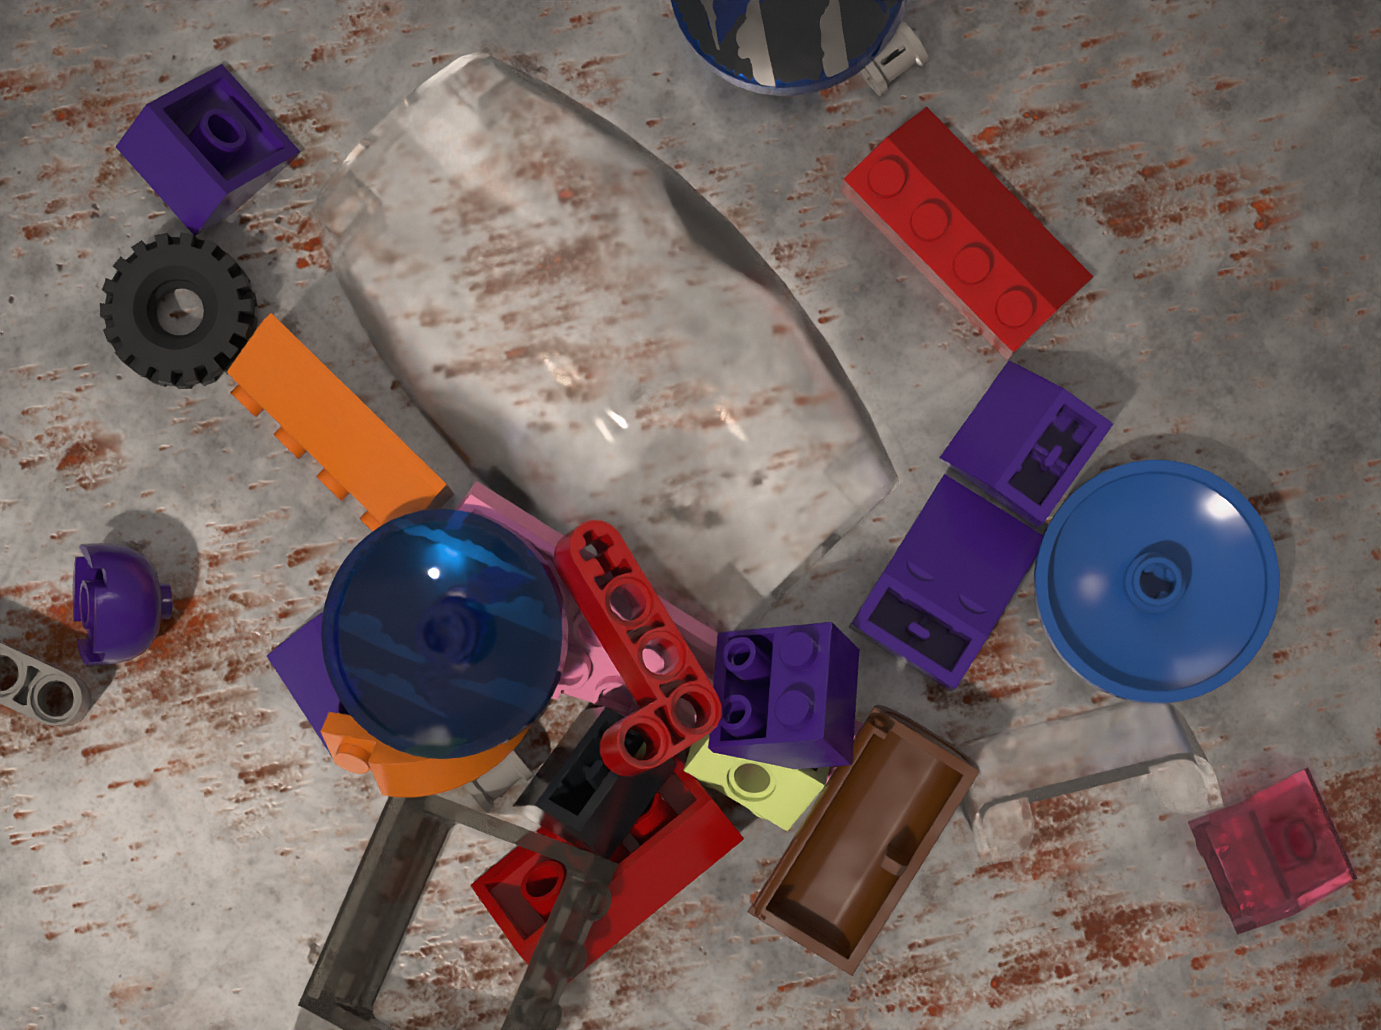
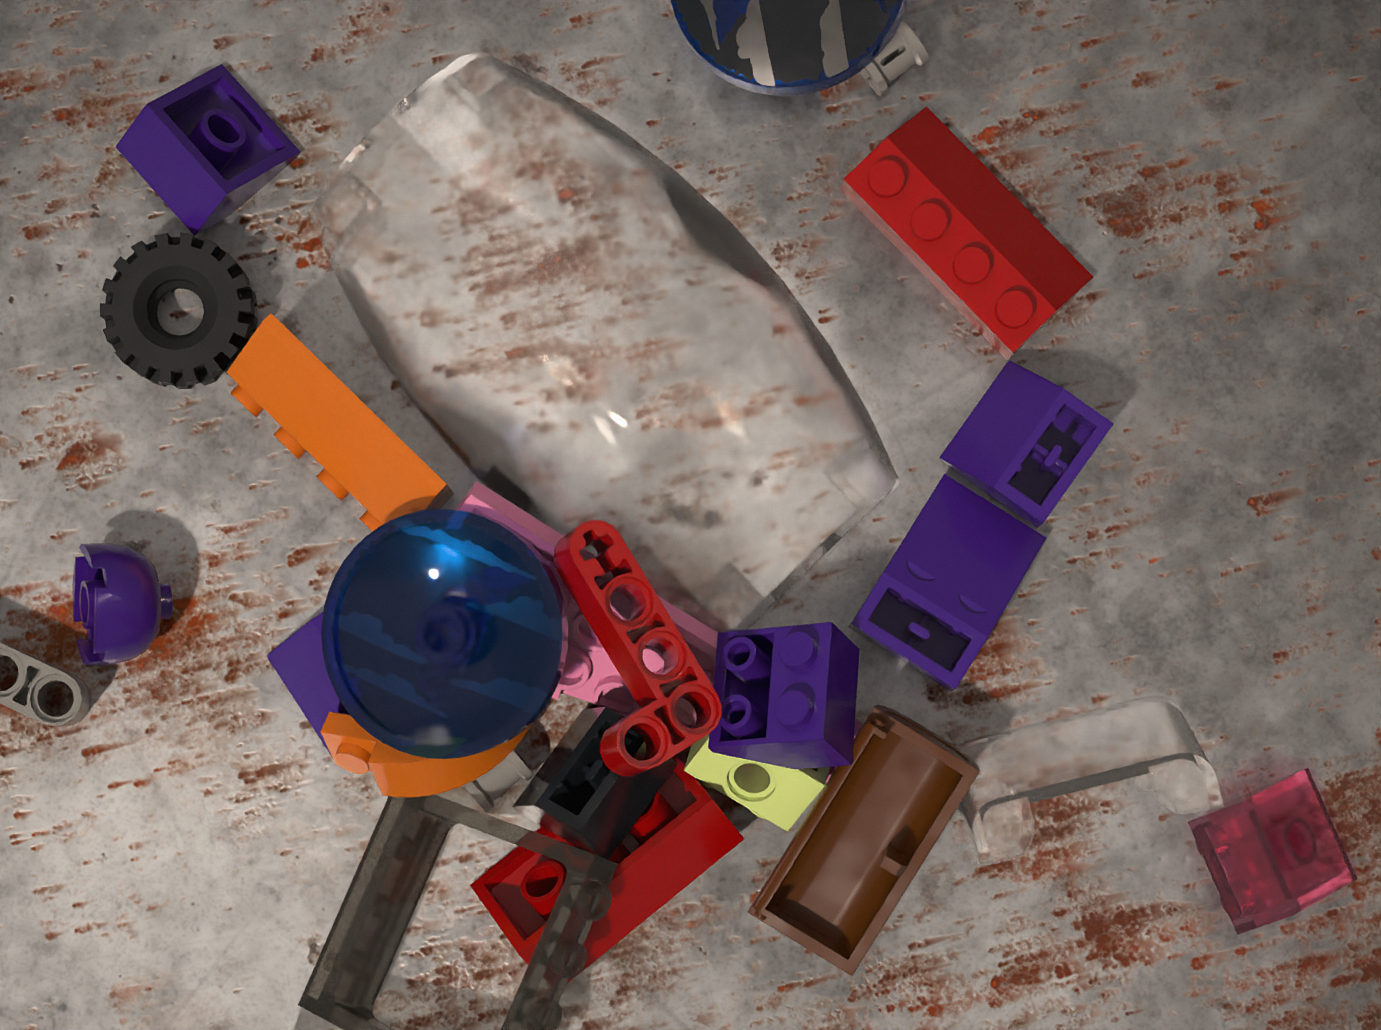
(1156, 582): blue dish -> none

